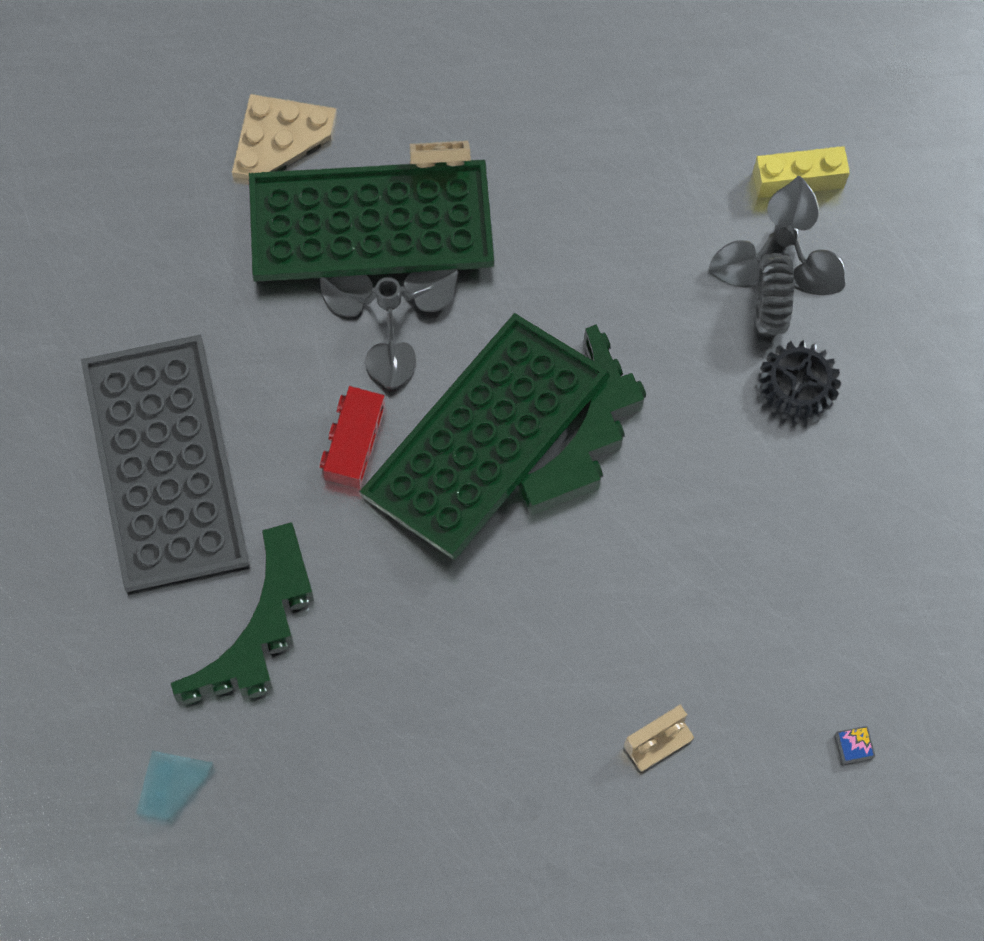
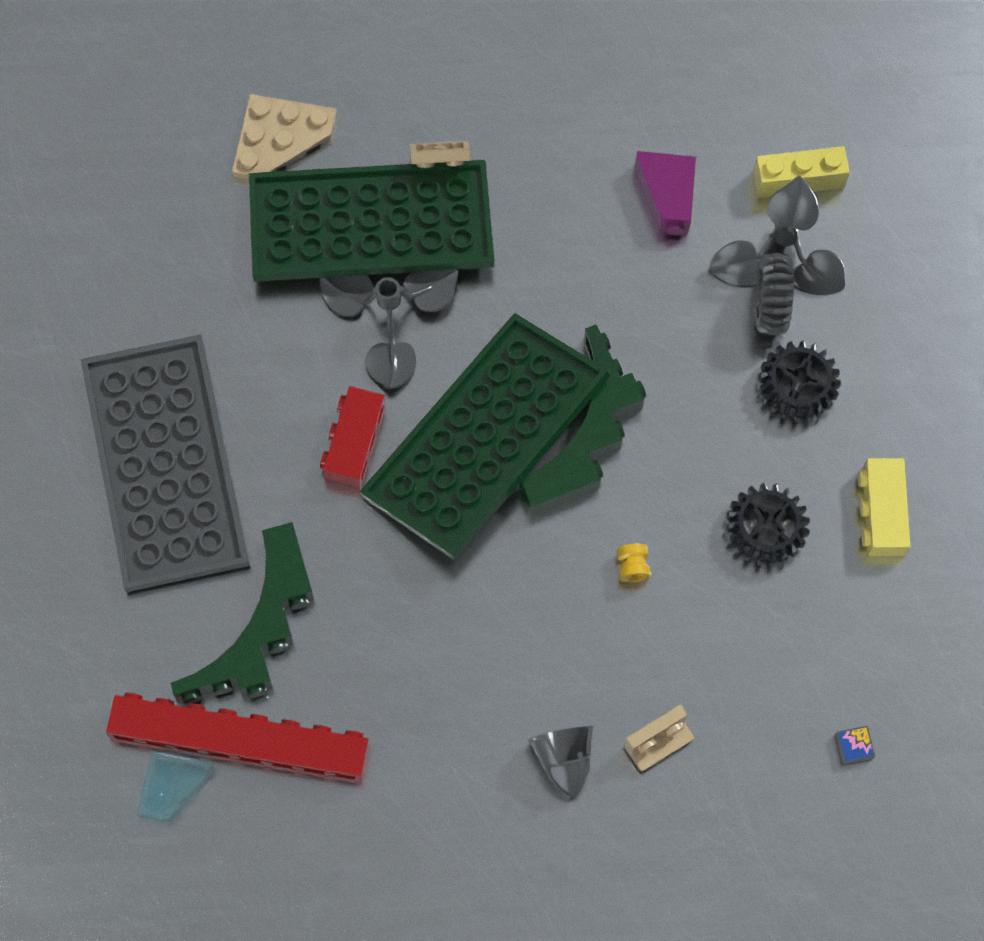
(237, 737): none -> red brick
(565, 757): none -> dark grey helmet
(633, 562): none -> yellow wheel
(668, 188): none -> magenta slope
(750, 542): none -> black gear
(884, 507): none -> light yellow brick

